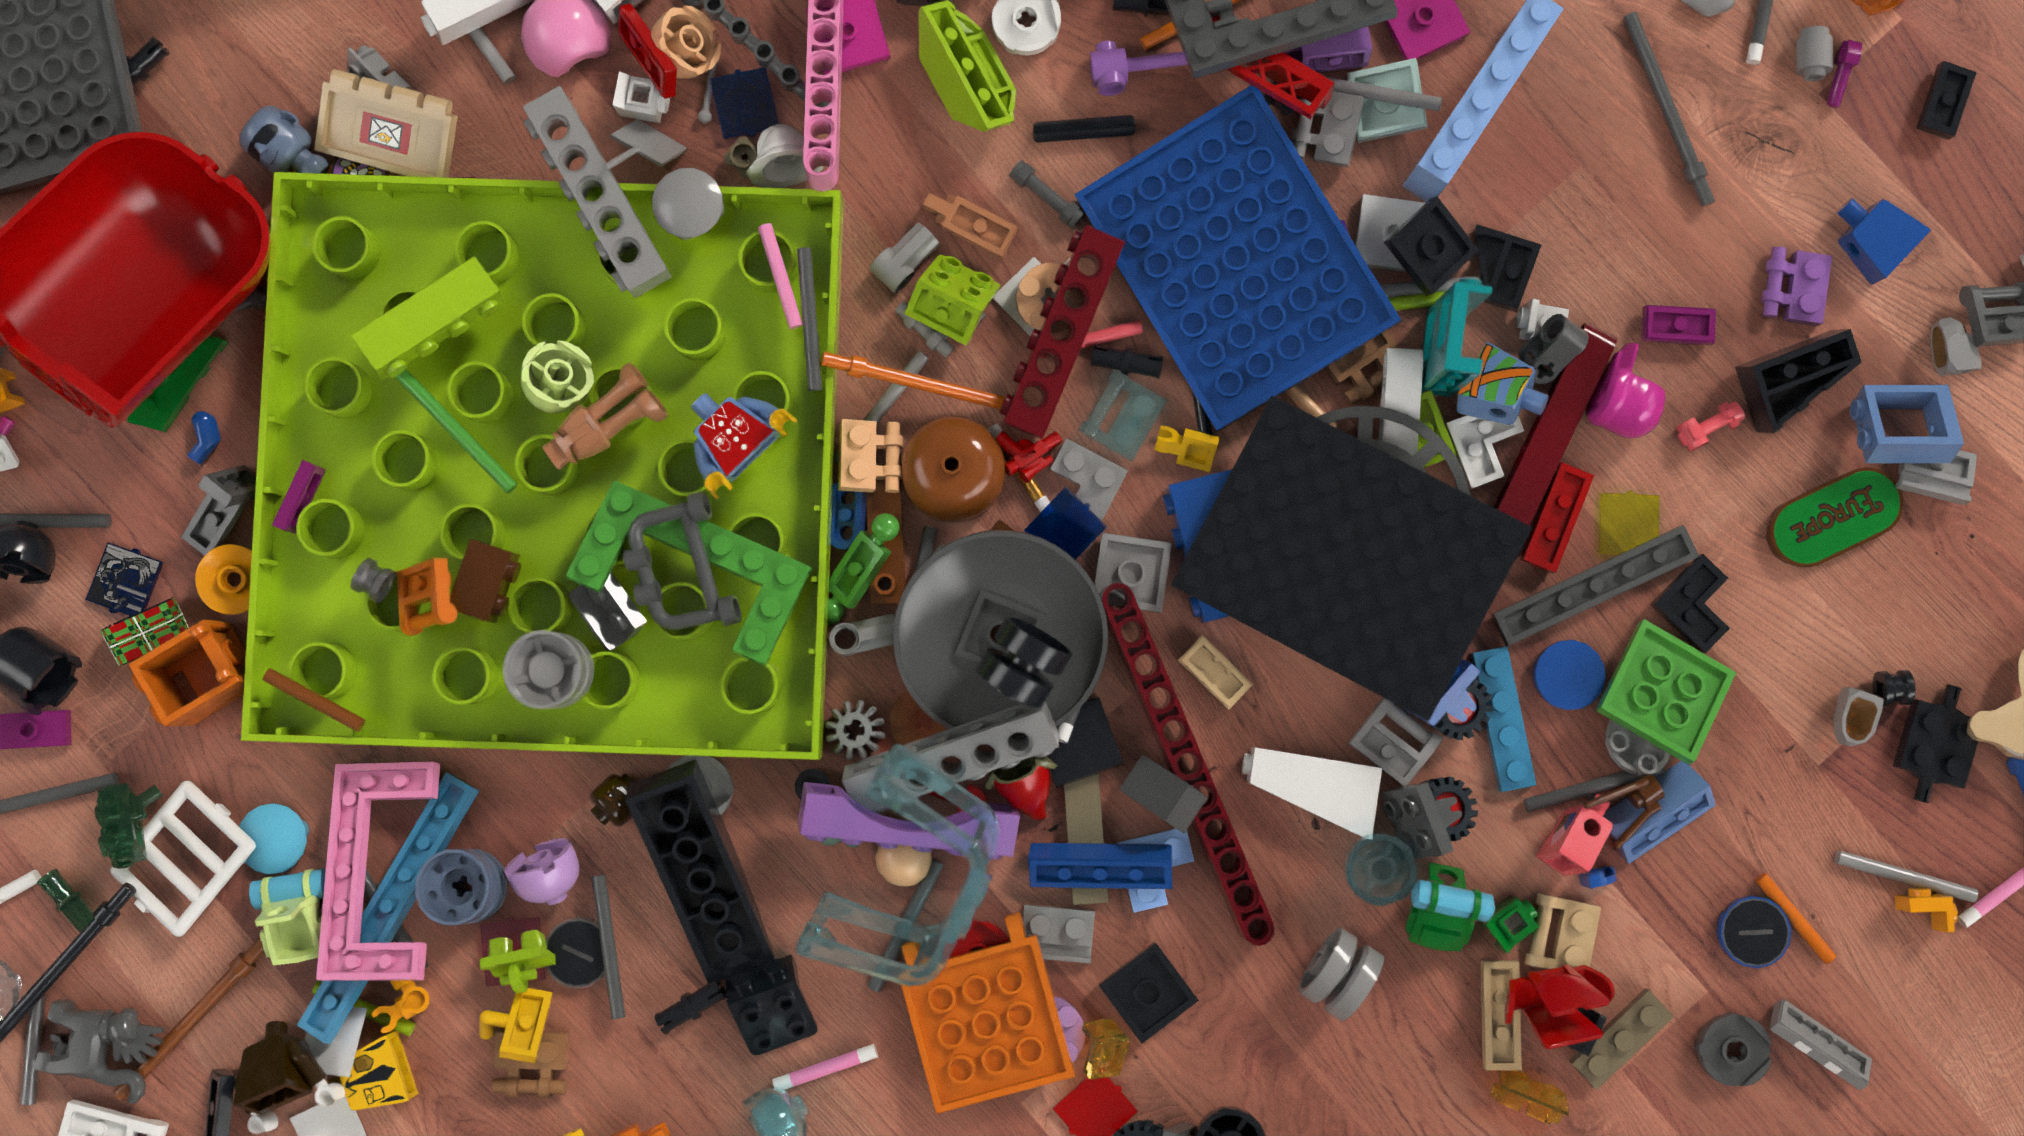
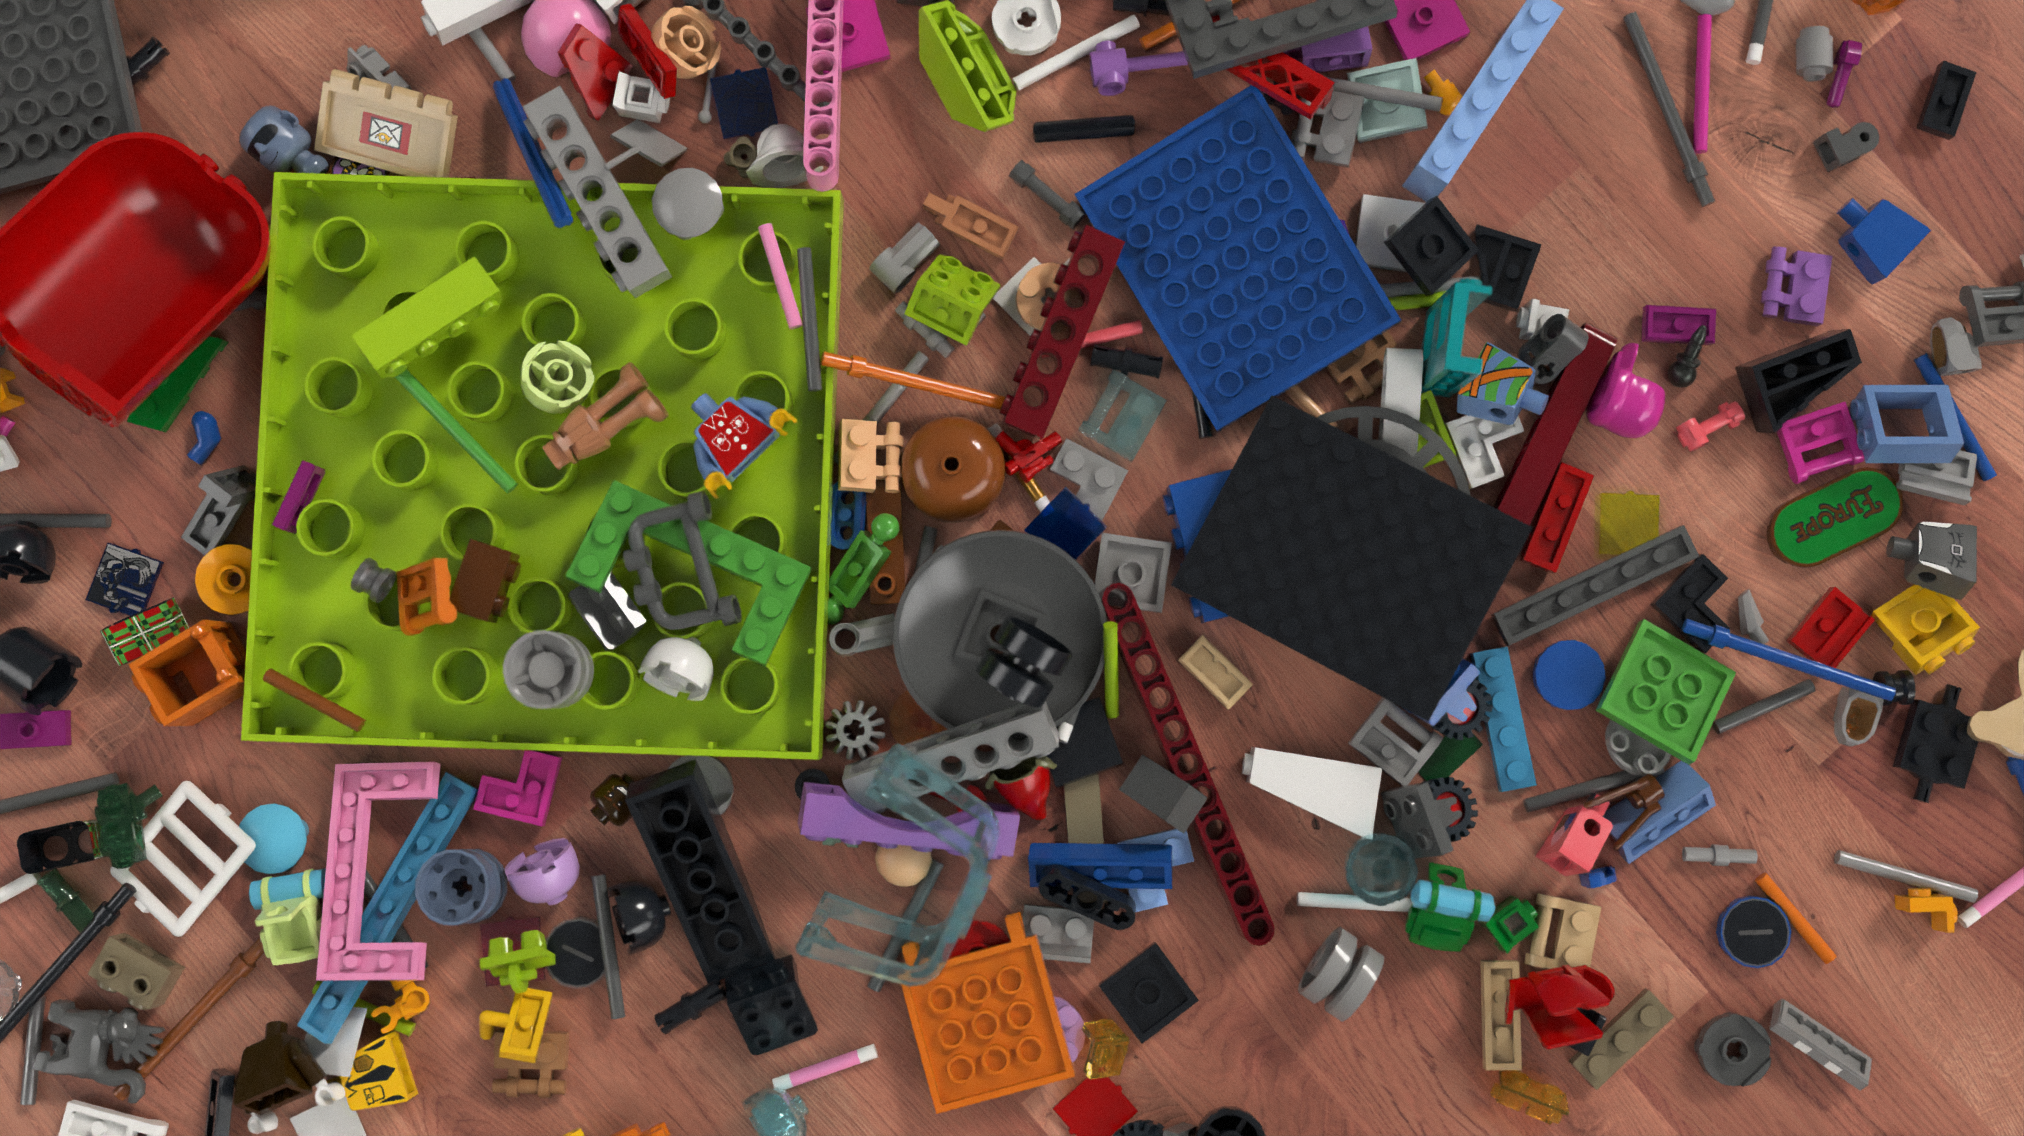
(31, 846): none -> black piece
(135, 971): none -> dark tan brick
(527, 798): none -> dark pink plate
(532, 154): none -> blue axle
(592, 68): none -> red wing
(639, 914): none -> black cylinder
(678, 666): none -> white cylinder
(1075, 52): none -> white bar
(1091, 910): none -> black beam
(1111, 677): none -> lime bar
(1192, 449): yellow plate -> none
(1347, 902): none -> white bar
(1445, 89): none -> light orange cylinder
(1449, 757): none -> dark green sticker
(1683, 371): none -> pearl dark grey bar
(1702, 83): none -> dark pink bar
(1719, 855): none -> light grey bar
(1721, 637): none -> blue bar
(1750, 618): none -> light grey bar
(1763, 706): none -> dark grey bar
(1816, 431): none -> dark pink plate
(1830, 629): none -> red plate
(1840, 149): none -> dark grey leg
(1925, 627): none -> yellow plate
(1939, 557): none -> dark grey torso
(1971, 444): none -> blue bar

